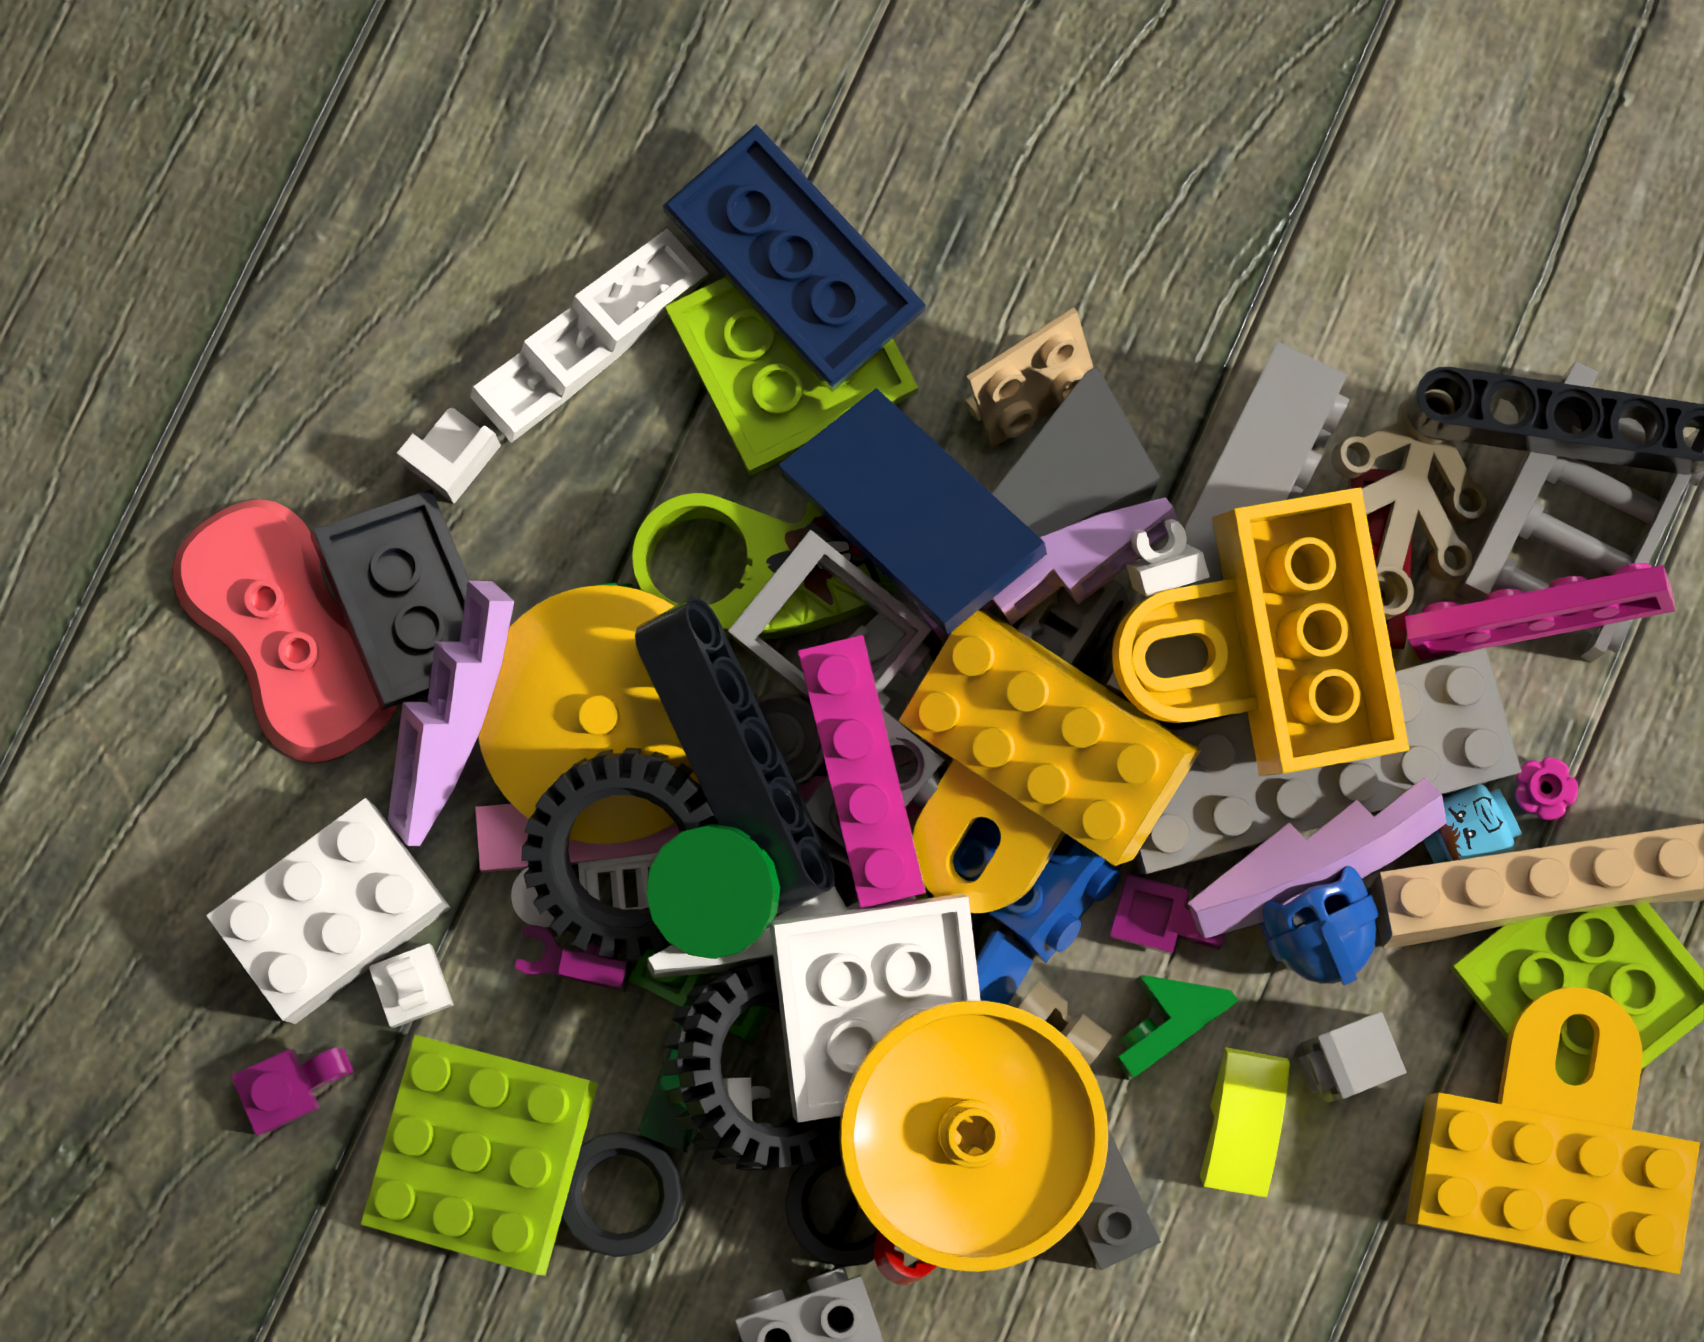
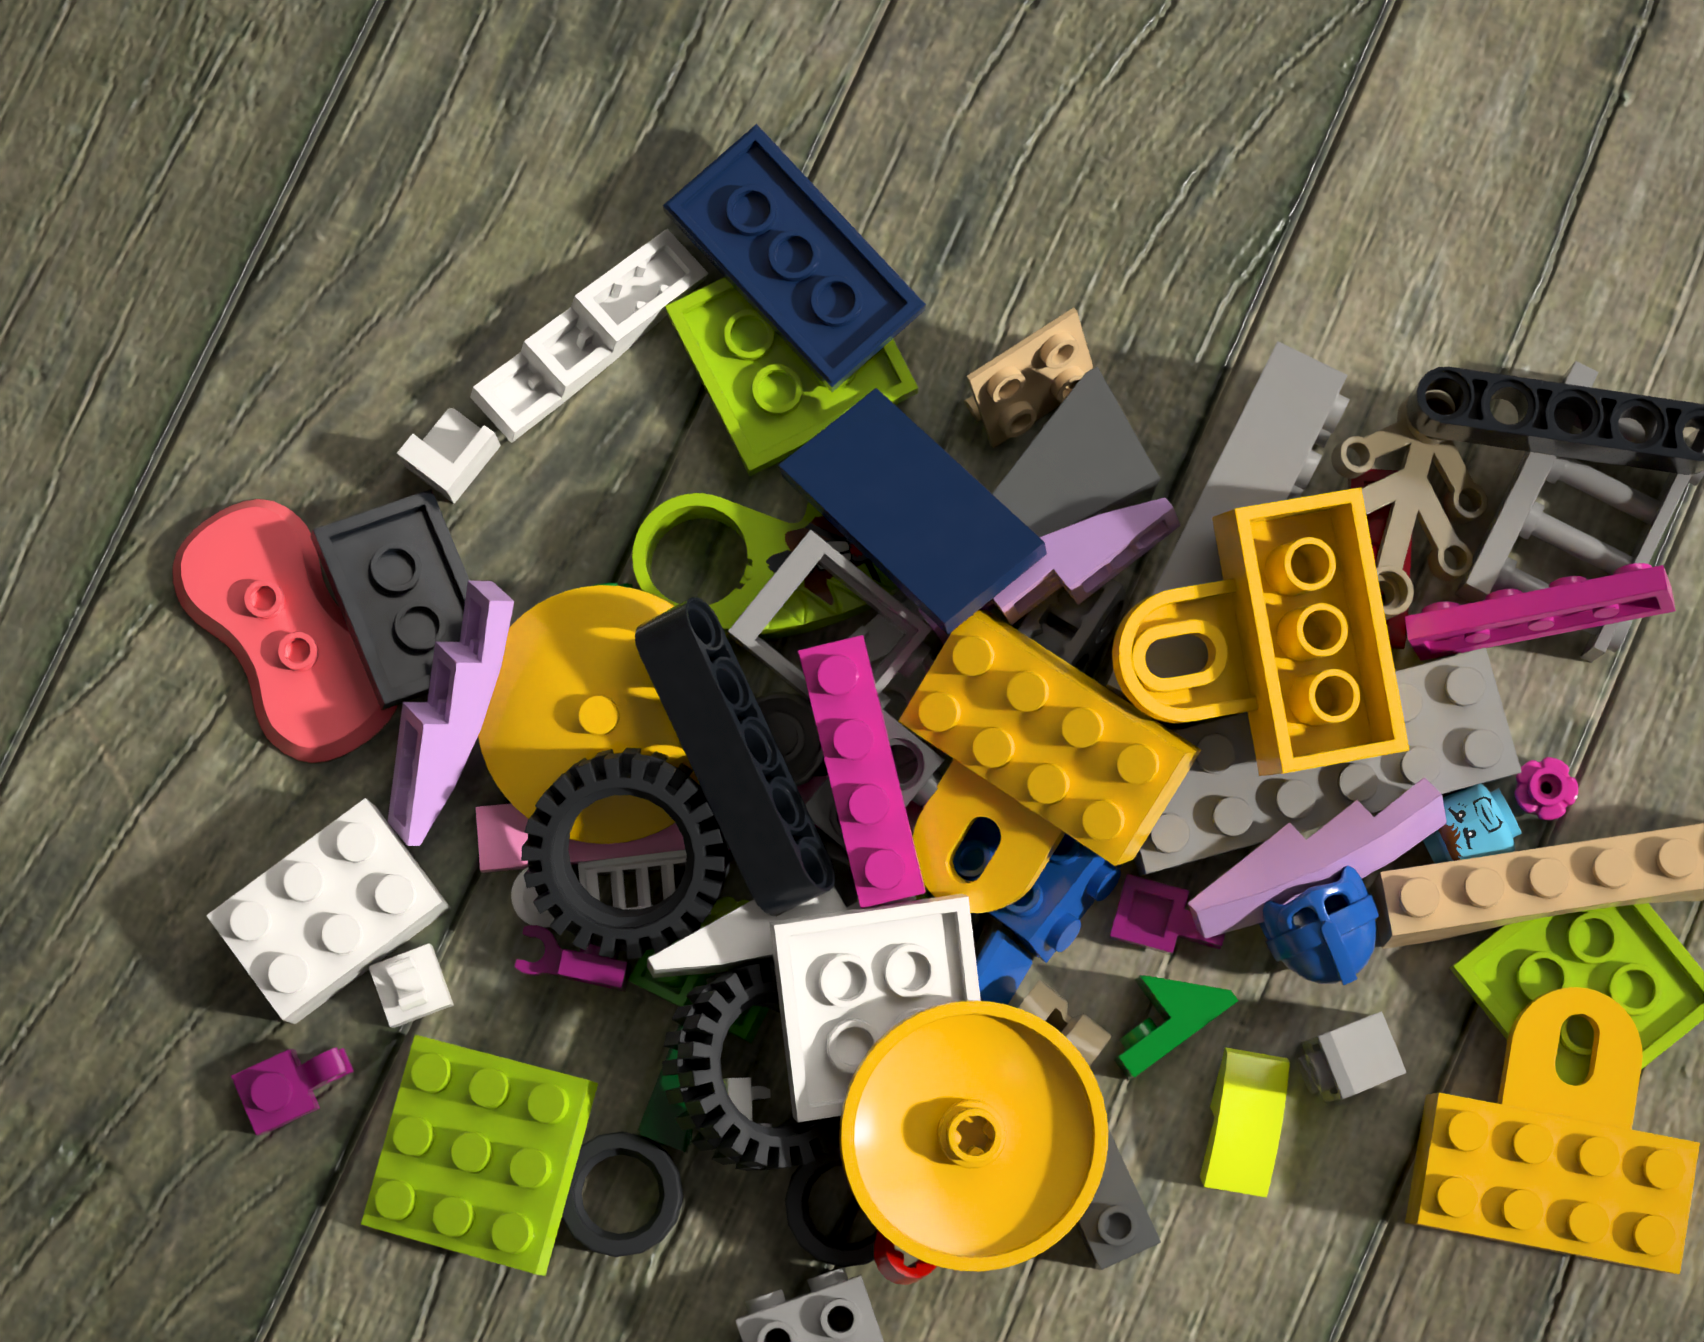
(712, 891): green tile -> none
(1168, 567): white tile -> none

